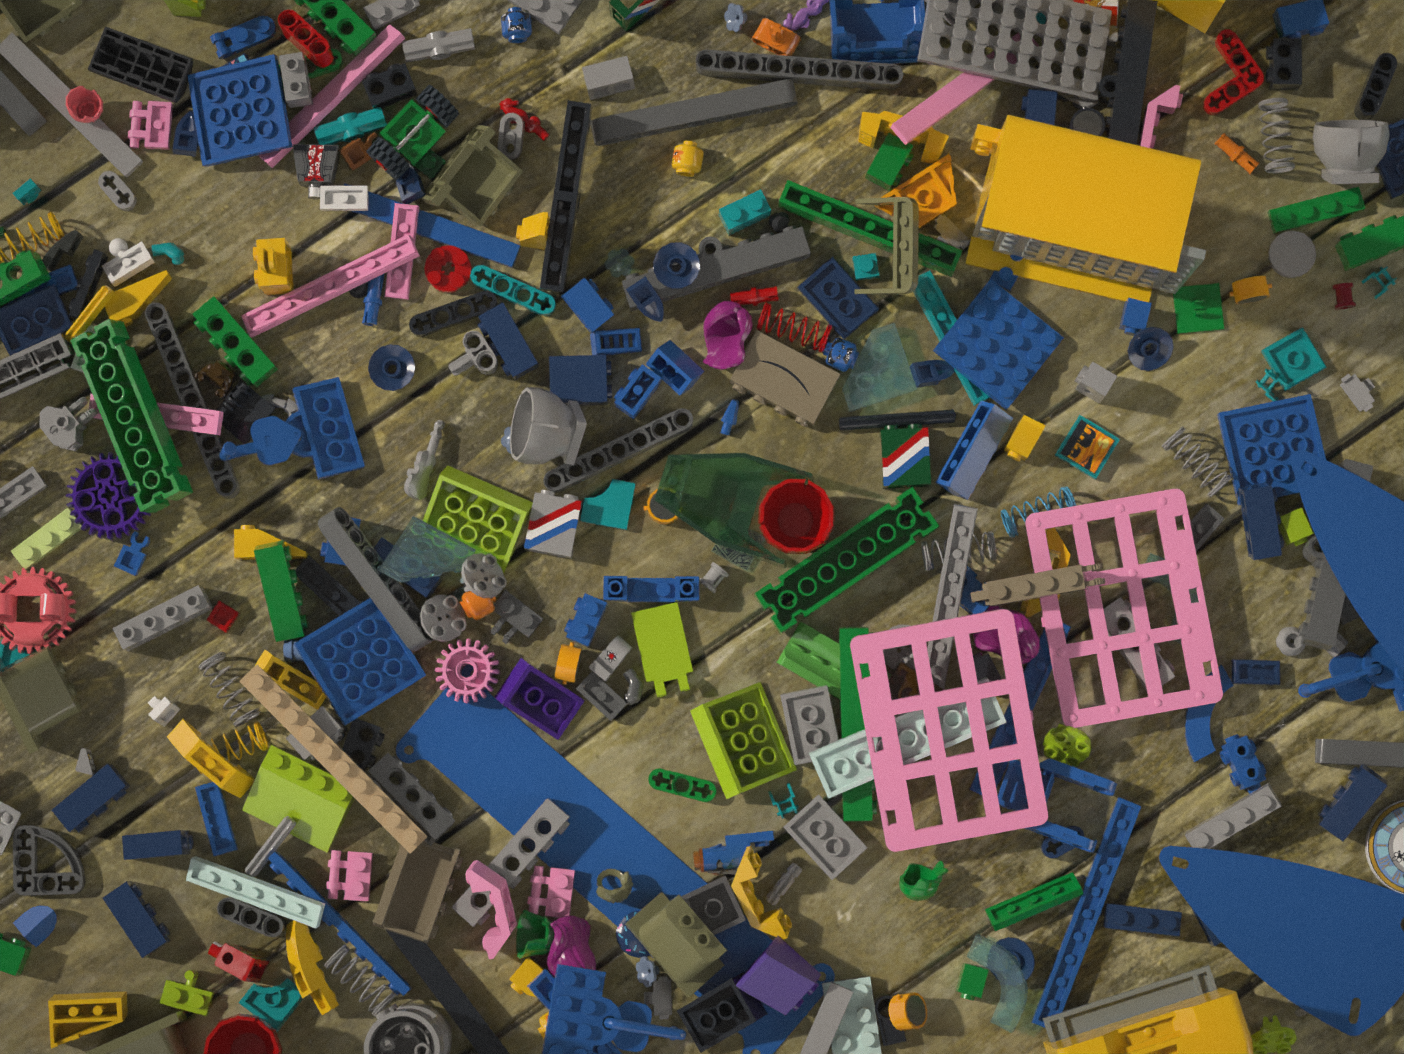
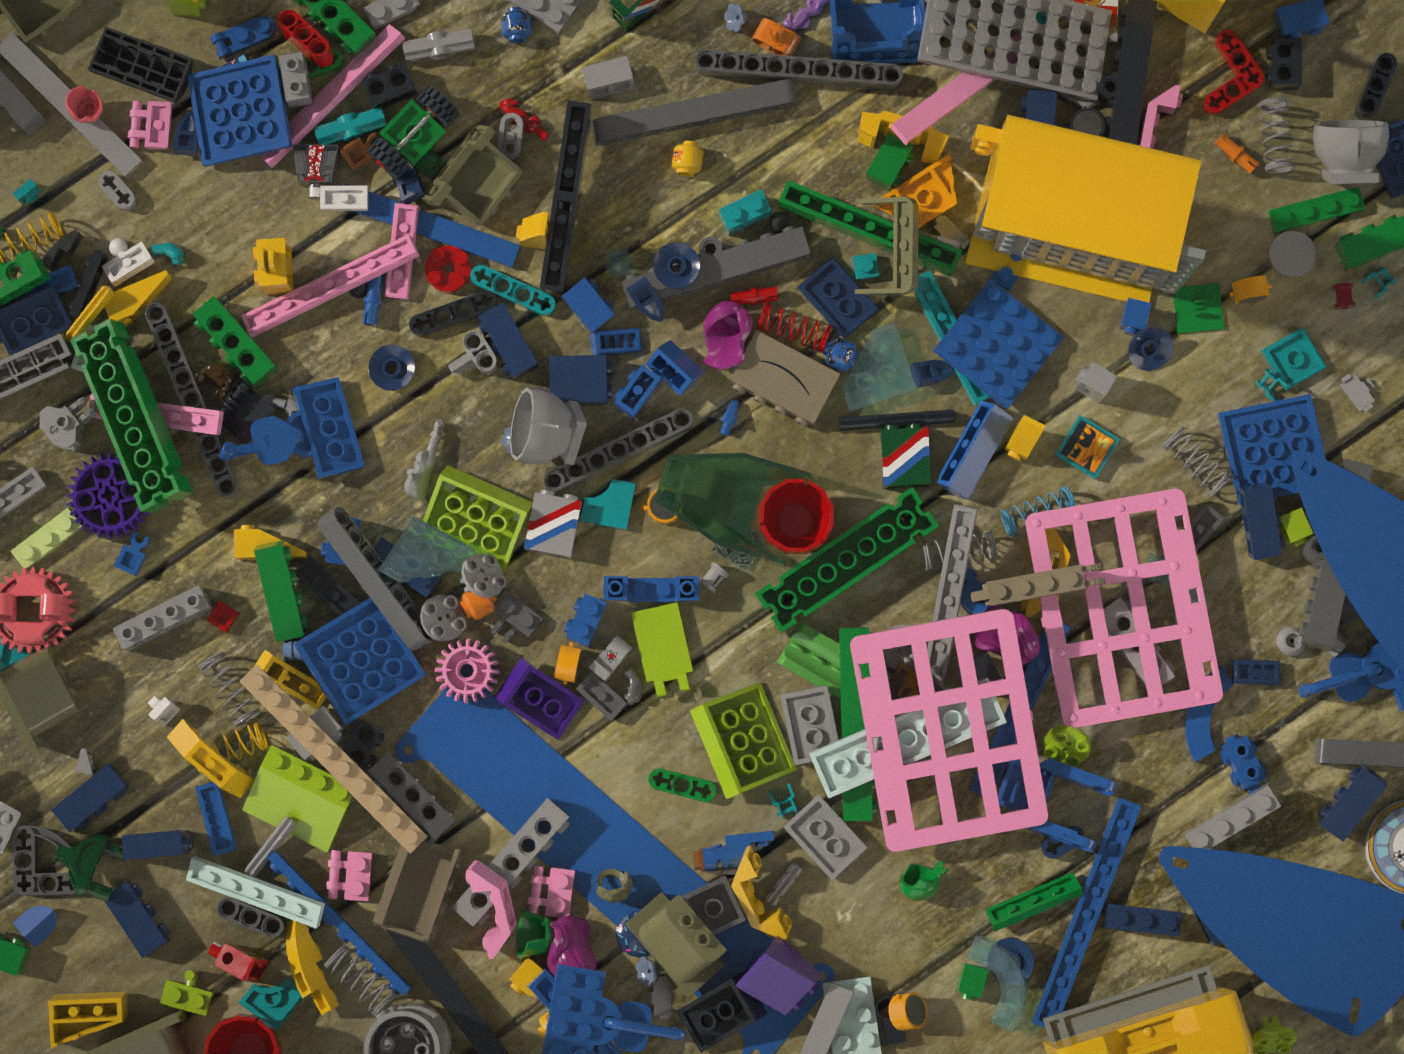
(83, 862): none -> dark green connector

